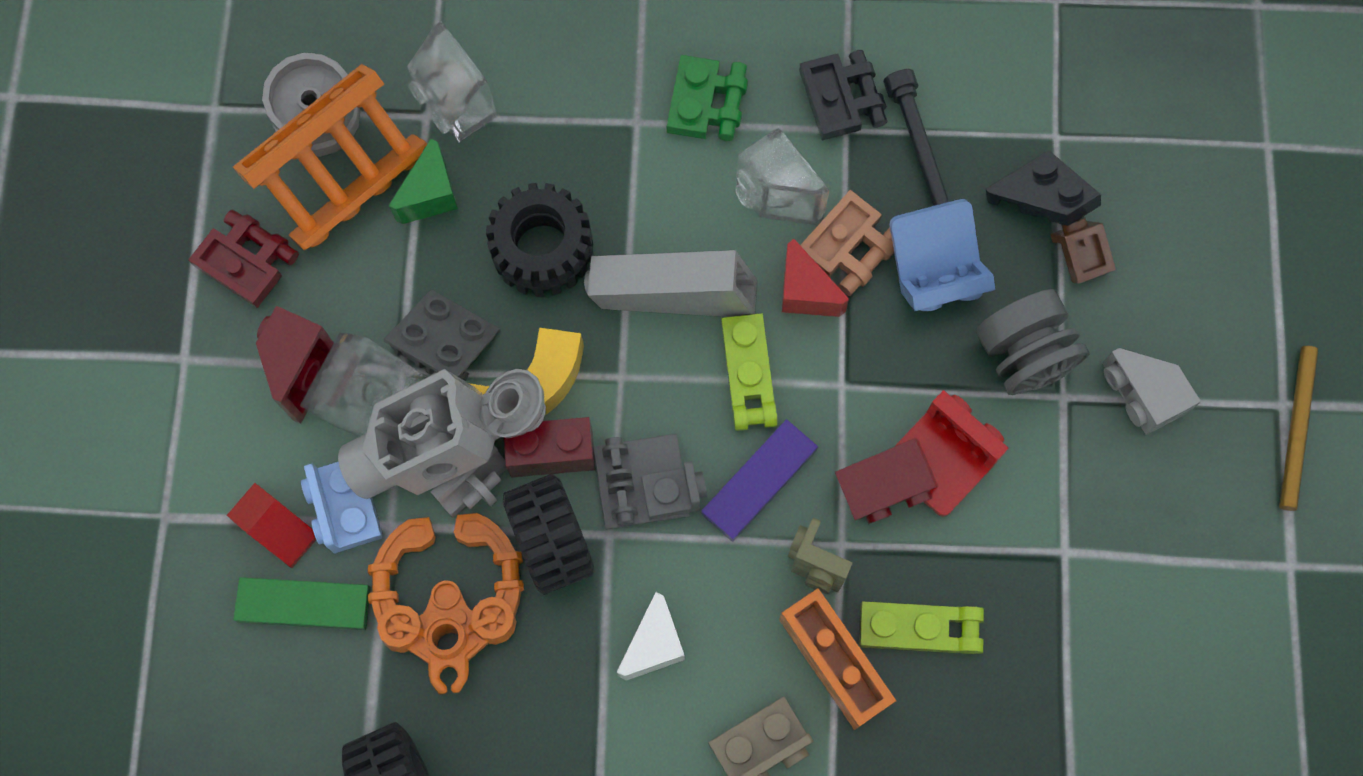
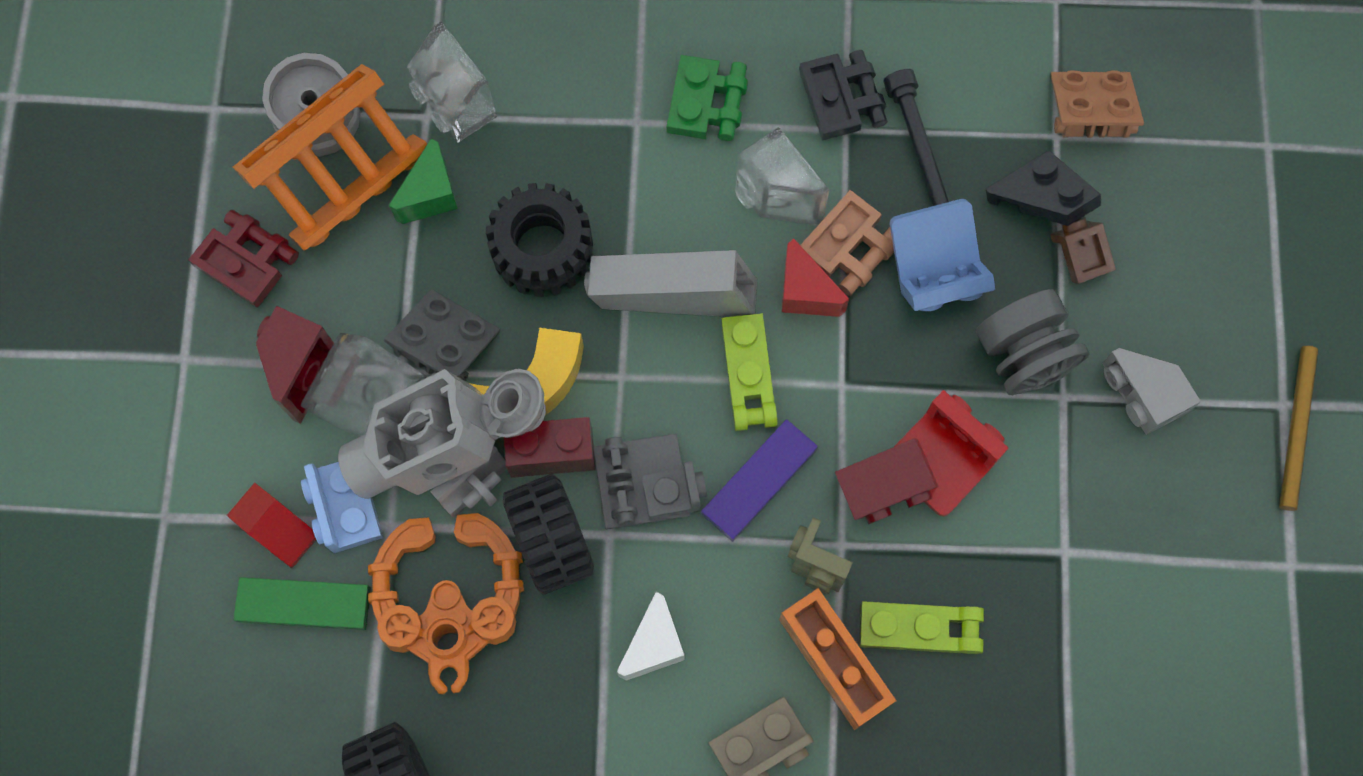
(1096, 100): none -> nougat hinge

